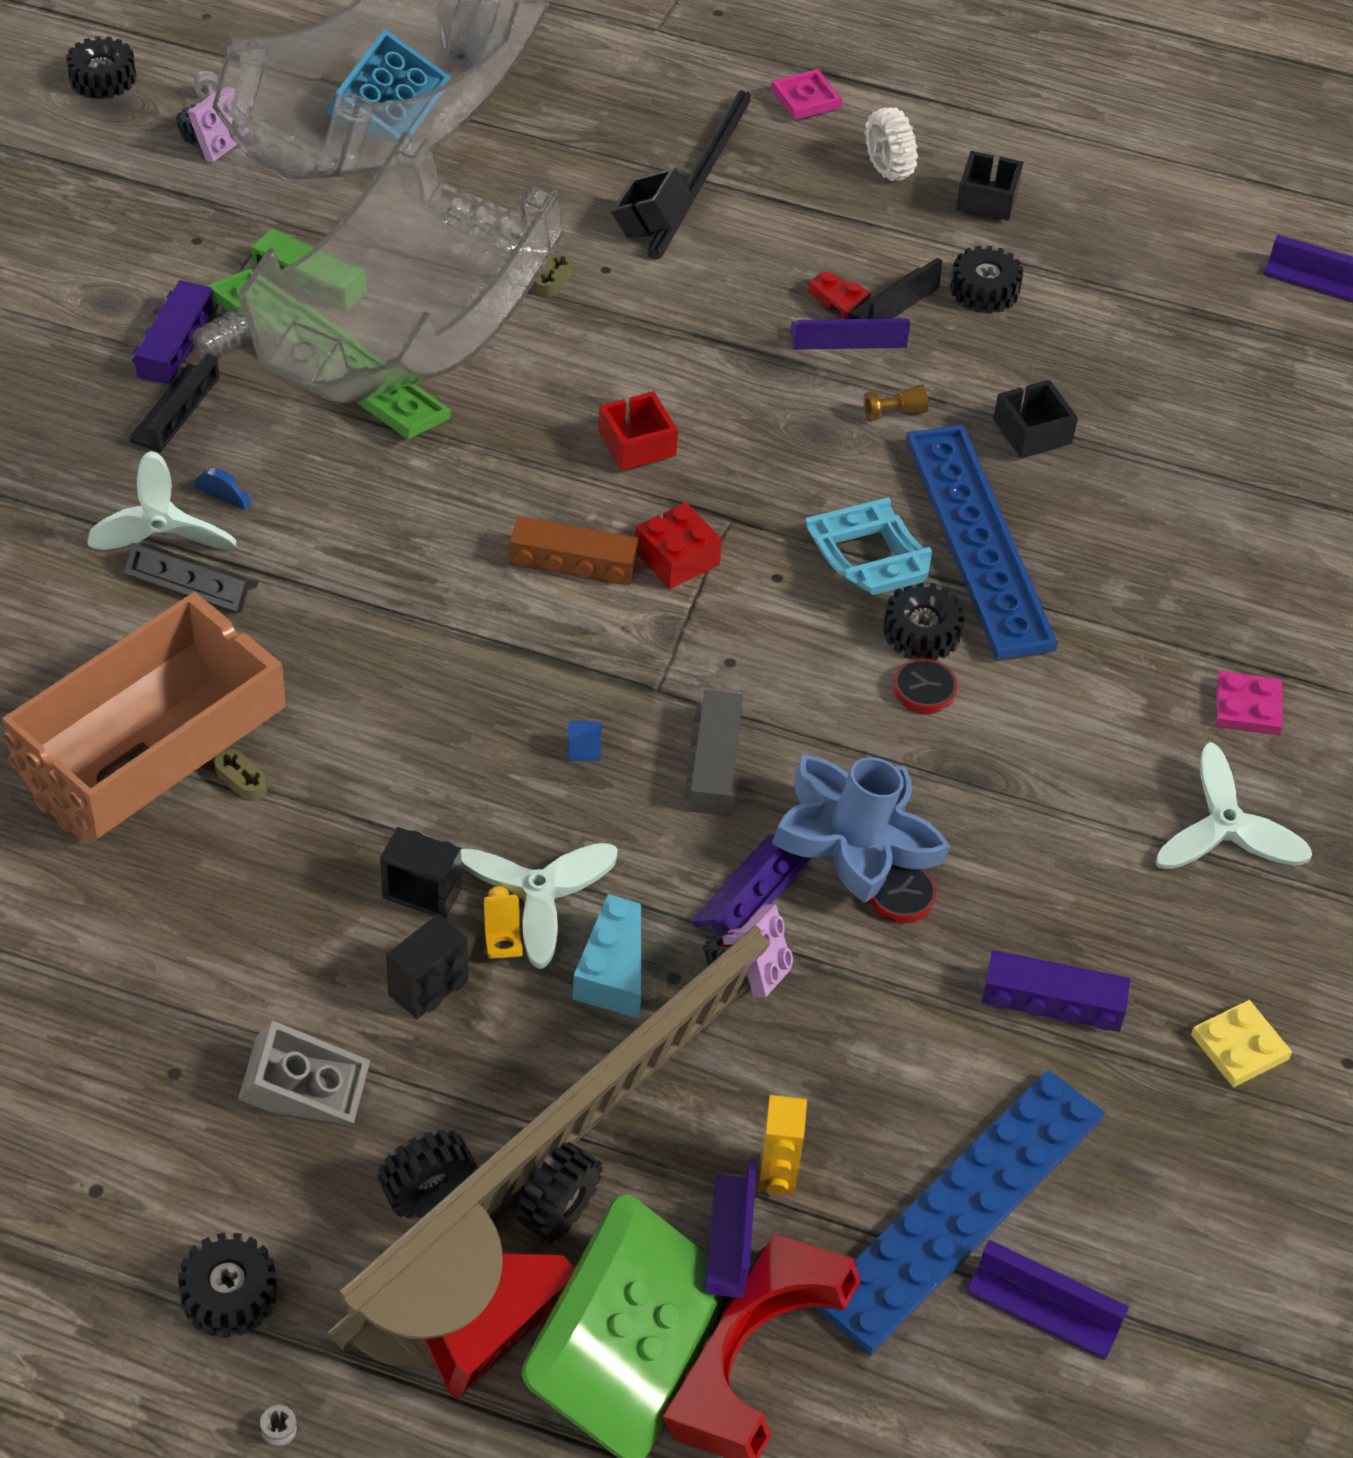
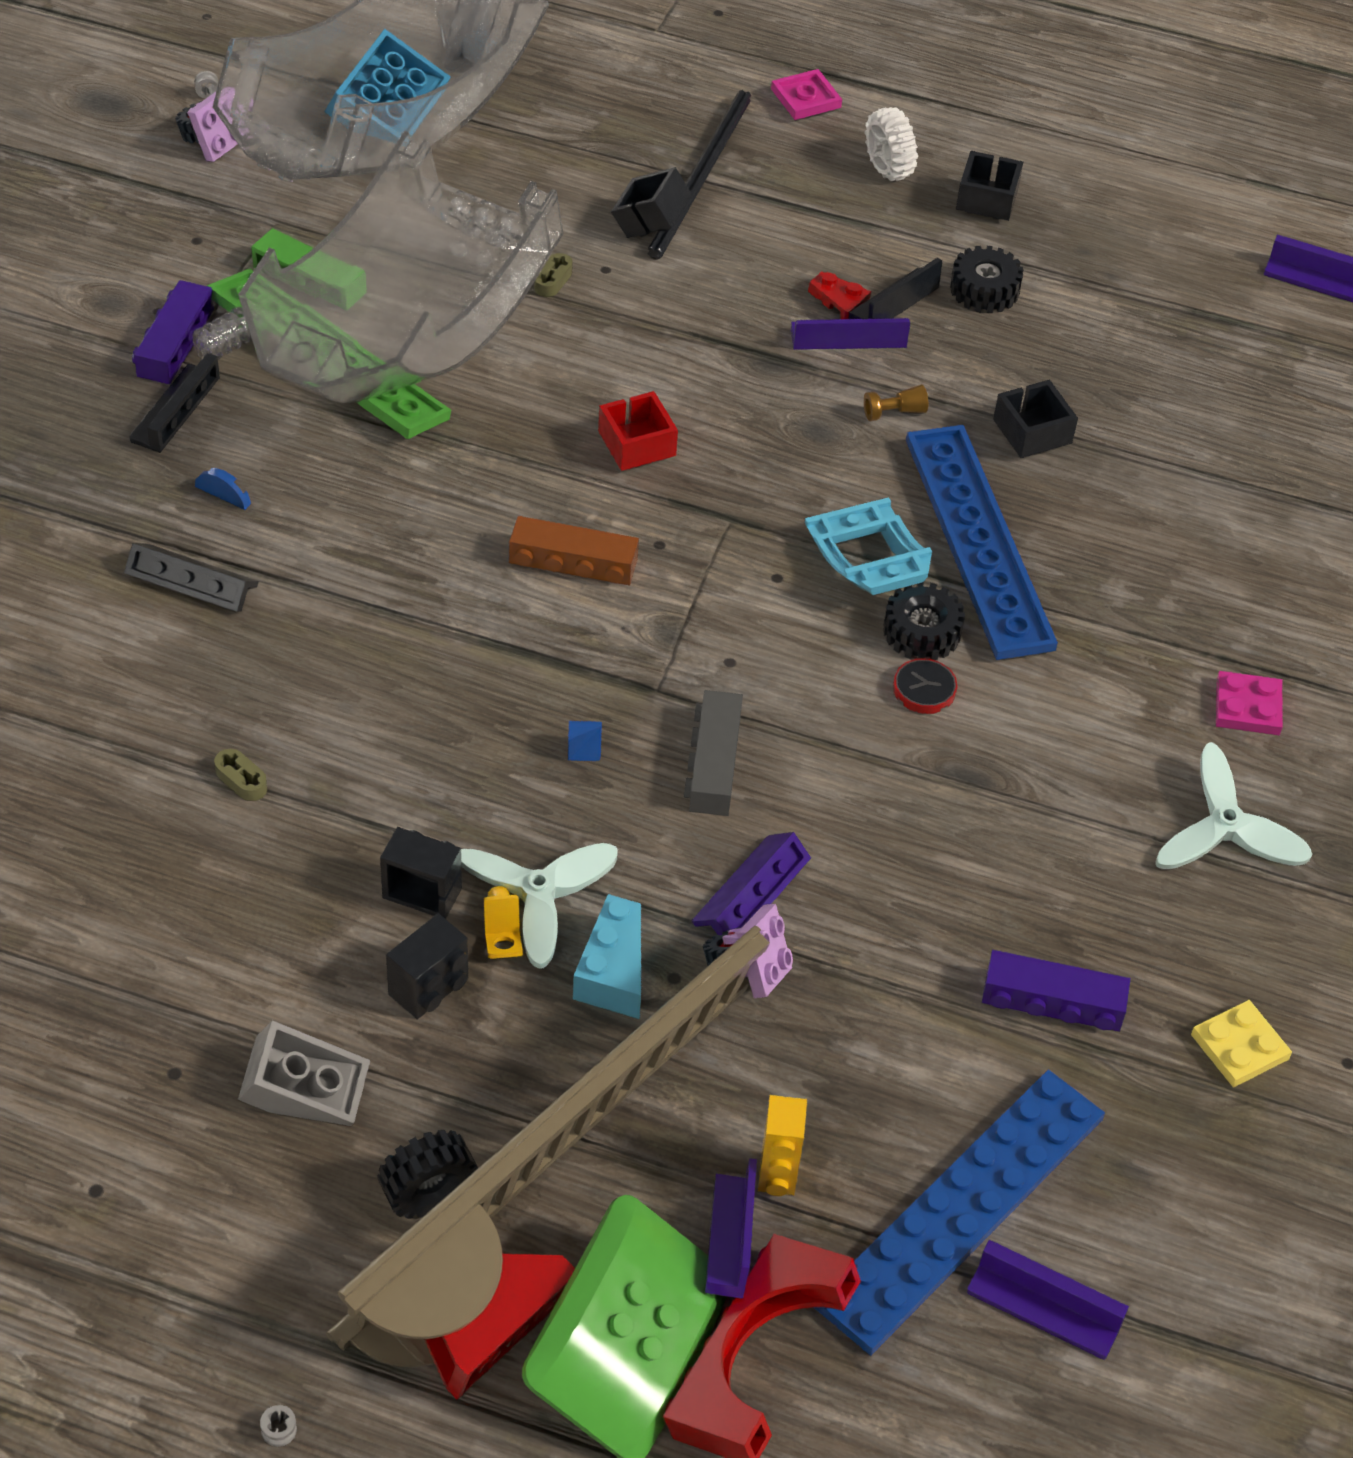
(101, 67): black bush -> none
(154, 514): light aqua piece -> none
(173, 685): nougat panel -> none
(222, 1307): black bush -> none
(559, 1192): black bush -> none
(678, 545): red piece -> none
(858, 822): medium blue plant -> none
(905, 895): black tile -> none

